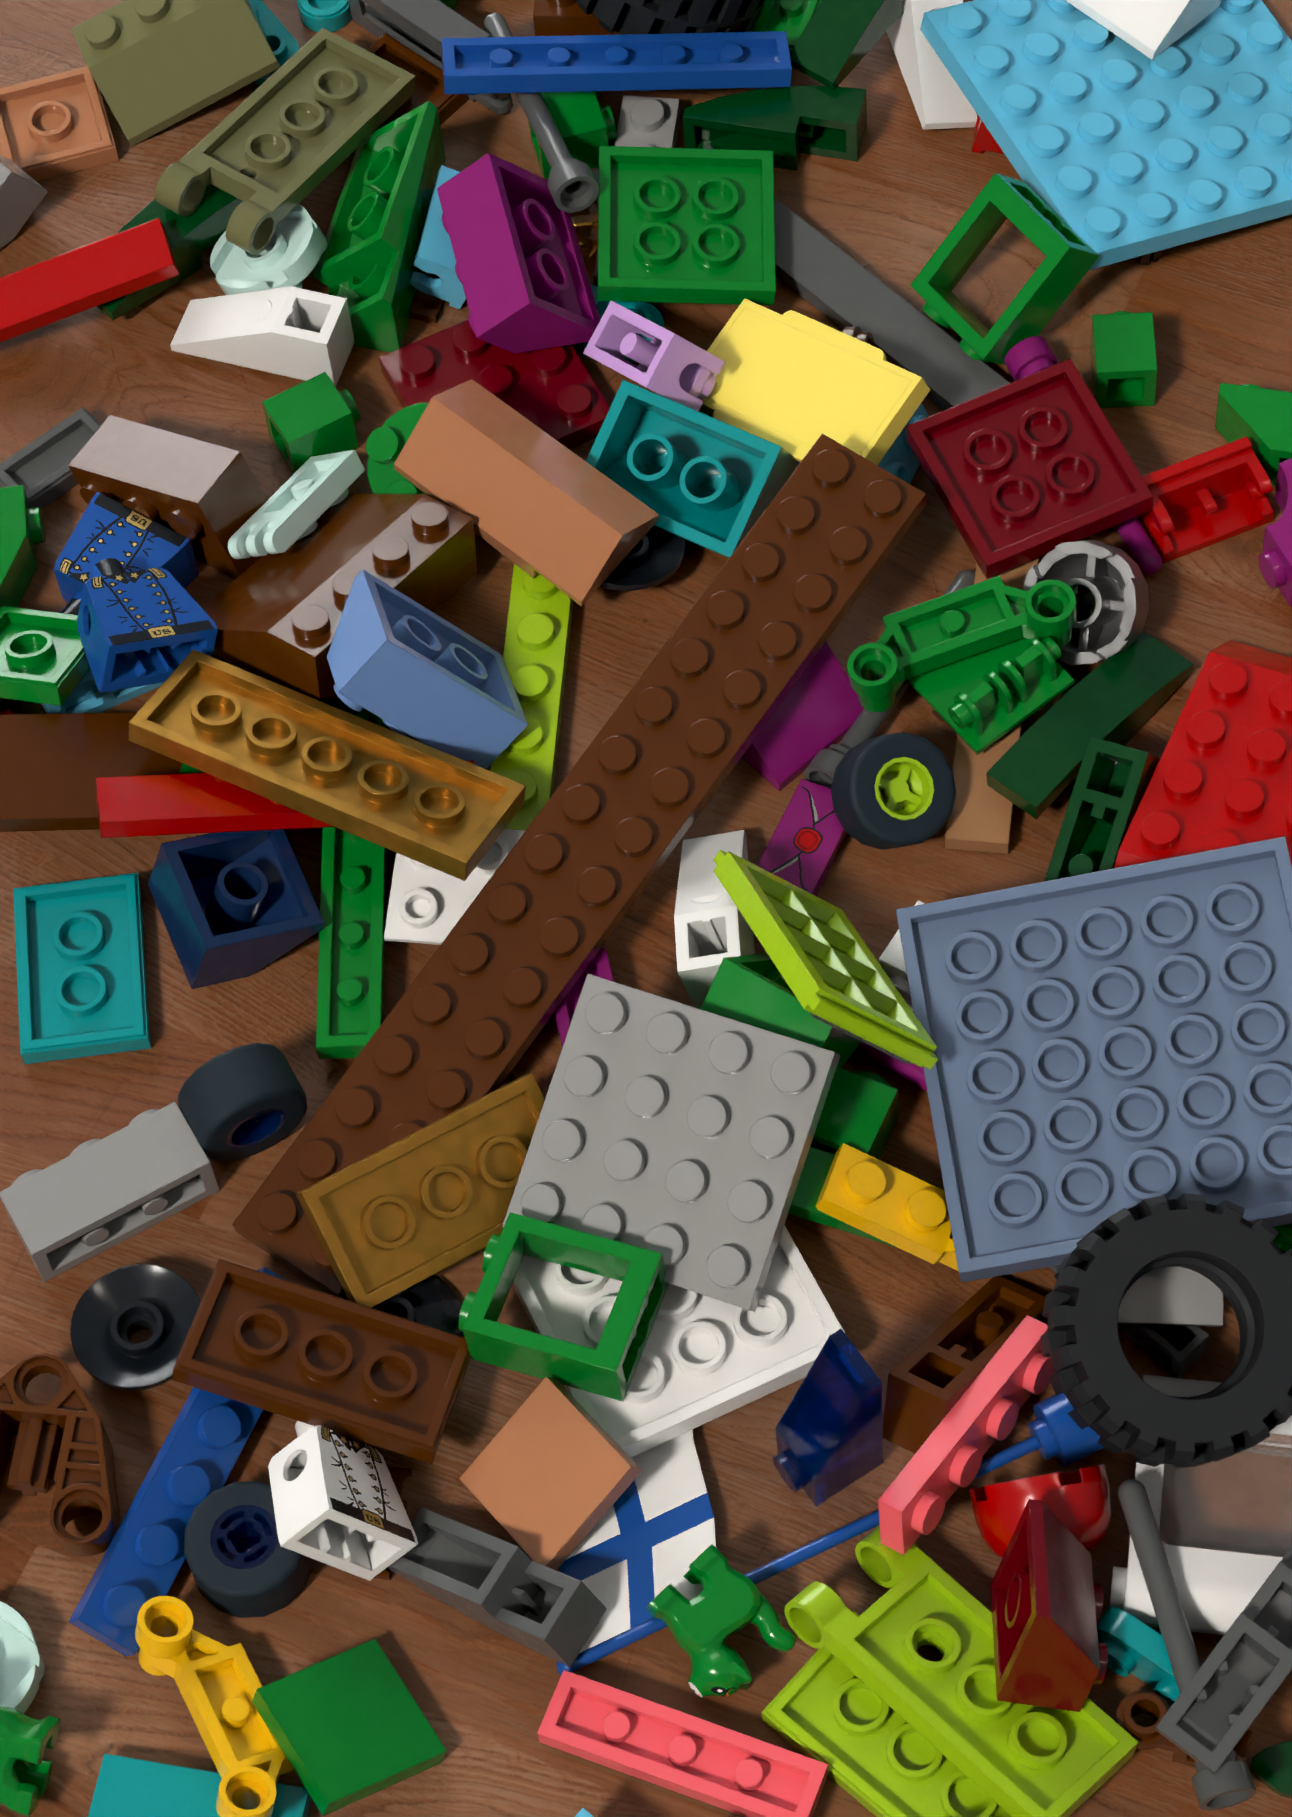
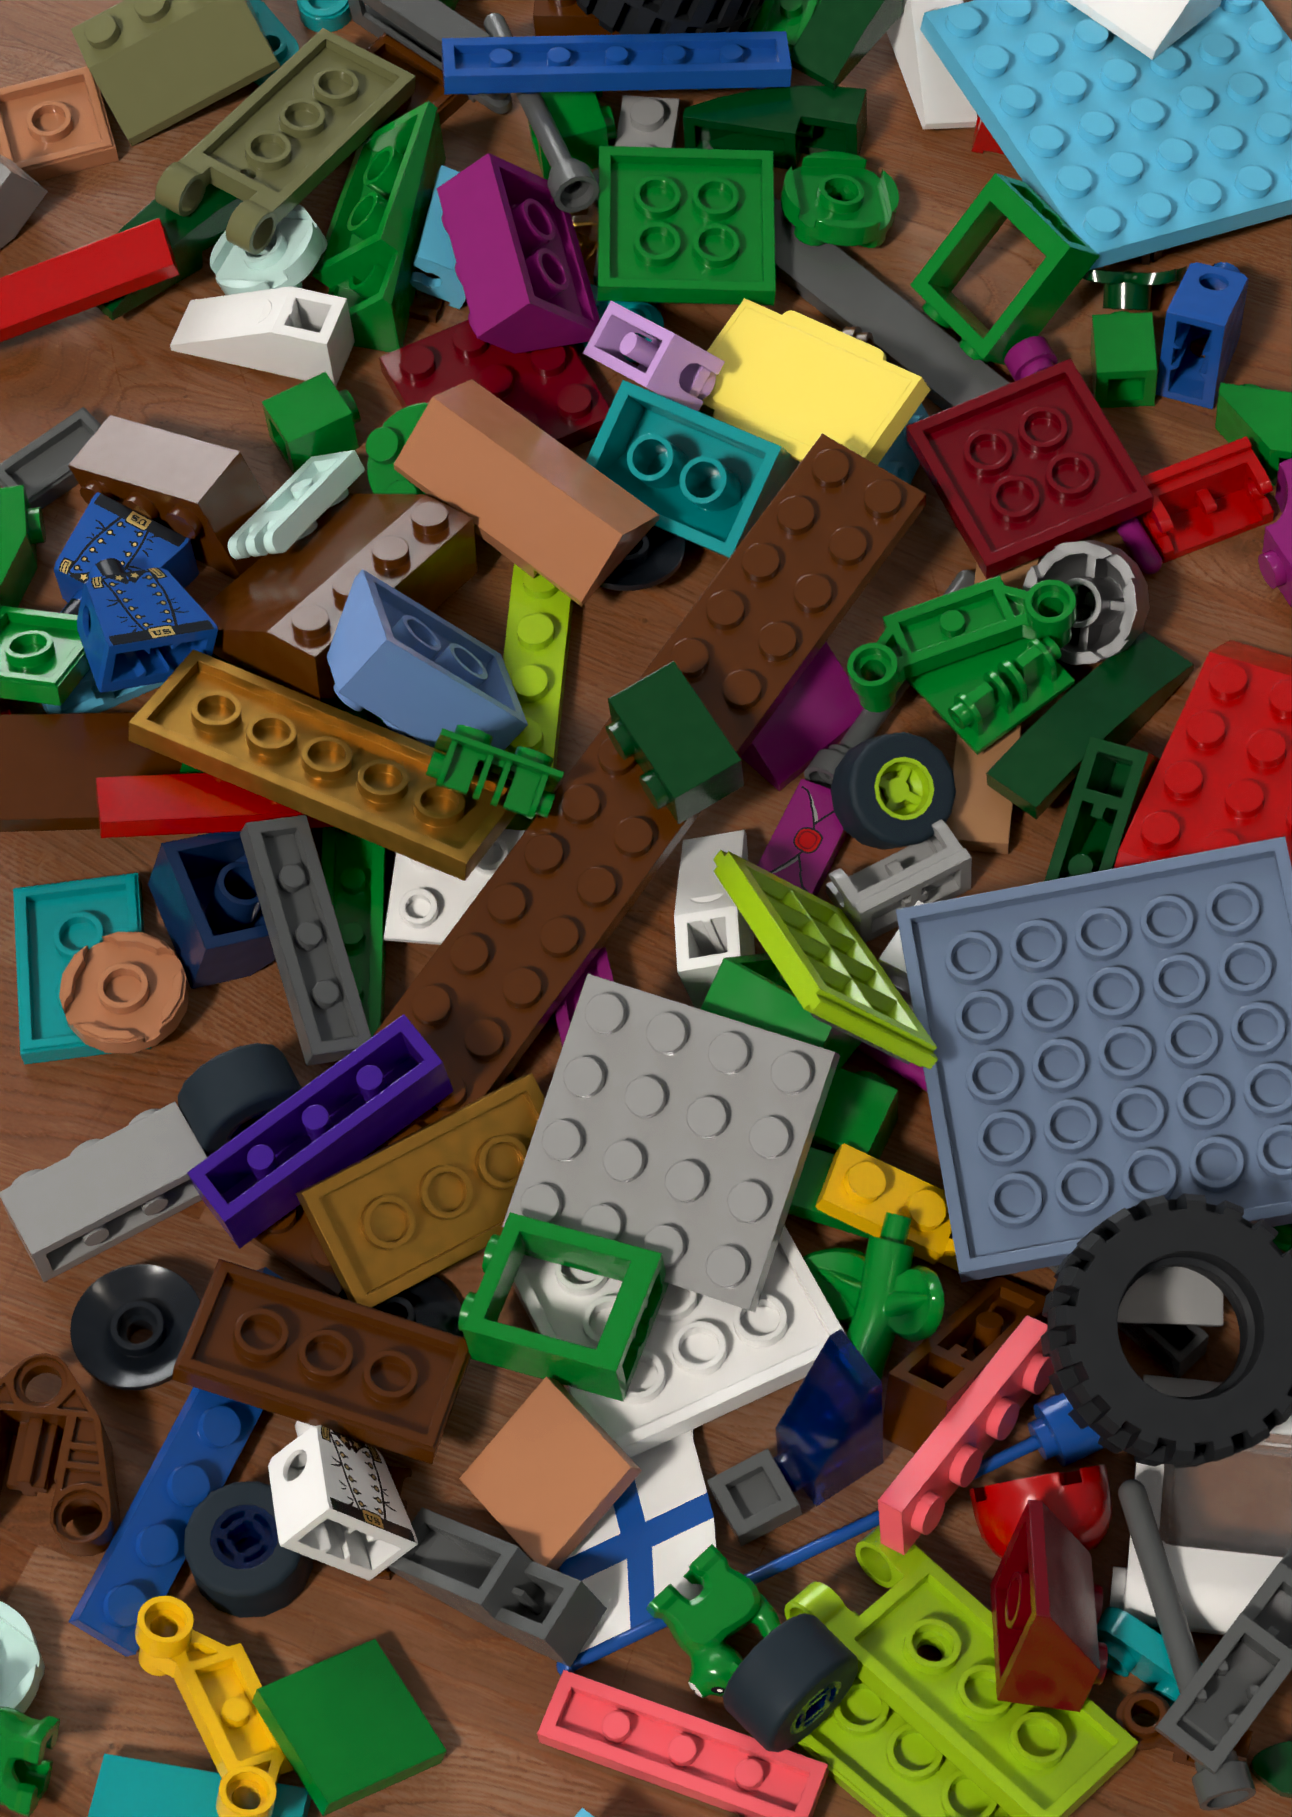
(124, 992): none -> nougat tile
(305, 938): none -> dark grey plate
(321, 1130): none -> dark purple brick
(528, 769): none -> green hinge
(674, 743): none -> dark green brick
(754, 1497): none -> dark grey plate
(790, 1682): none -> black wheel
(861, 216): none -> green plate
(880, 1292): none -> green plant
(921, 872): none -> light grey hinge
(1131, 289): none -> dark green animal
(1204, 306): none -> blue torso

